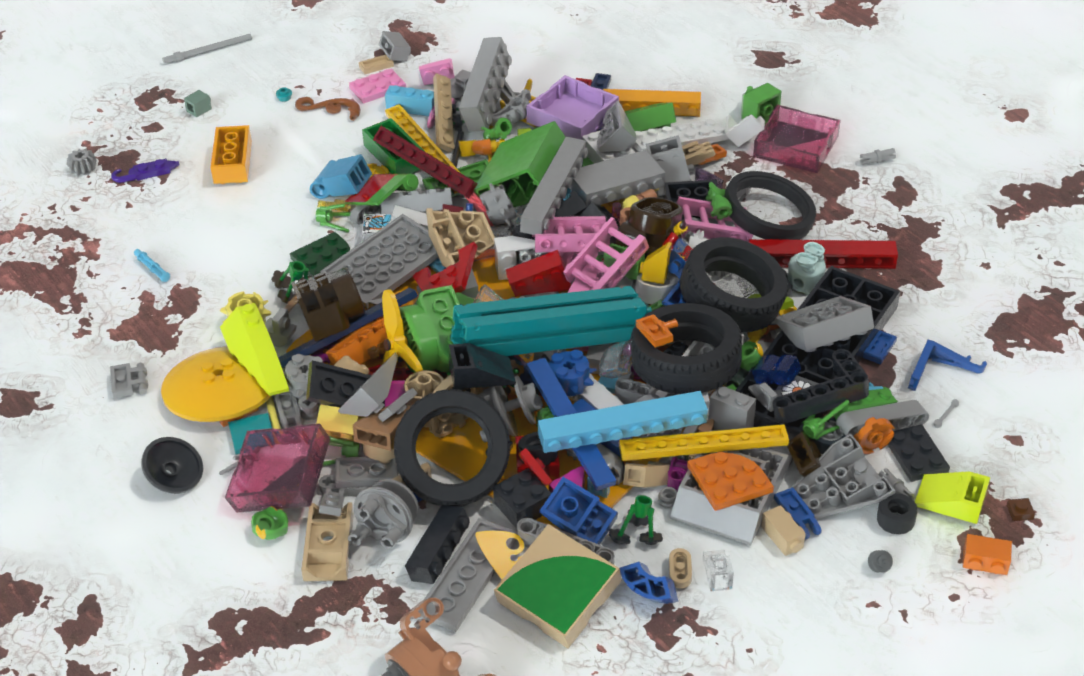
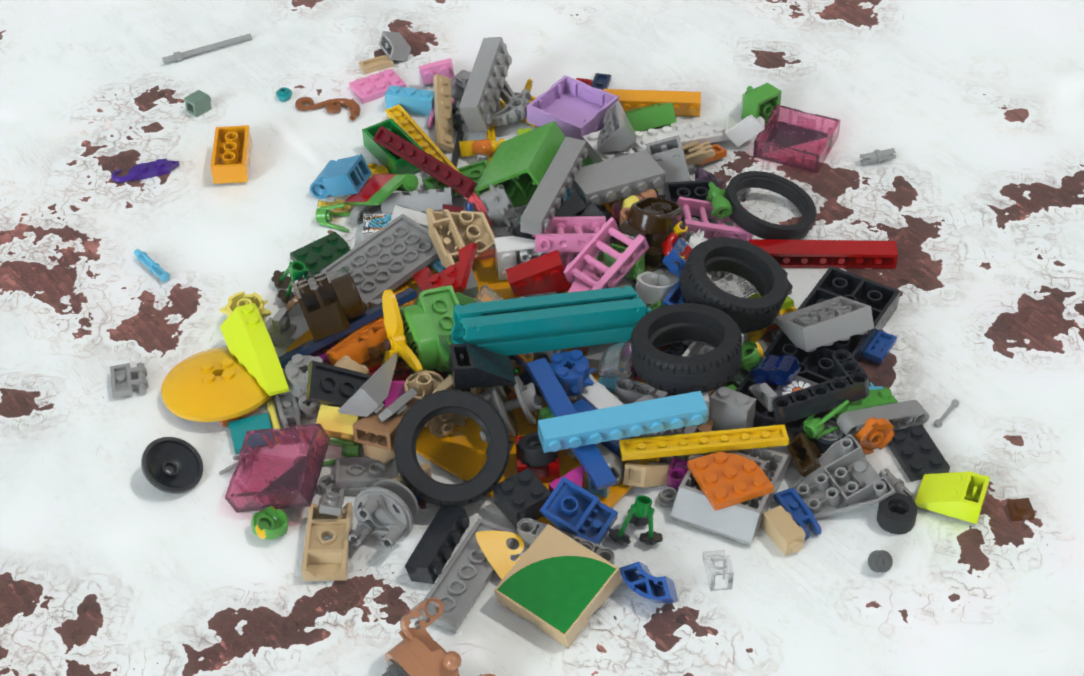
(81, 161): light grey gear -> none
(500, 130): bright green animal -> none
(535, 466): red plate -> none
(656, 265): yellow slope -> none
(656, 330): orange plate -> none
(680, 567): tan plate -> none
(807, 268): light aqua piece -> none
(943, 355): blue hinge -> none
(987, 554): orange brick -> none

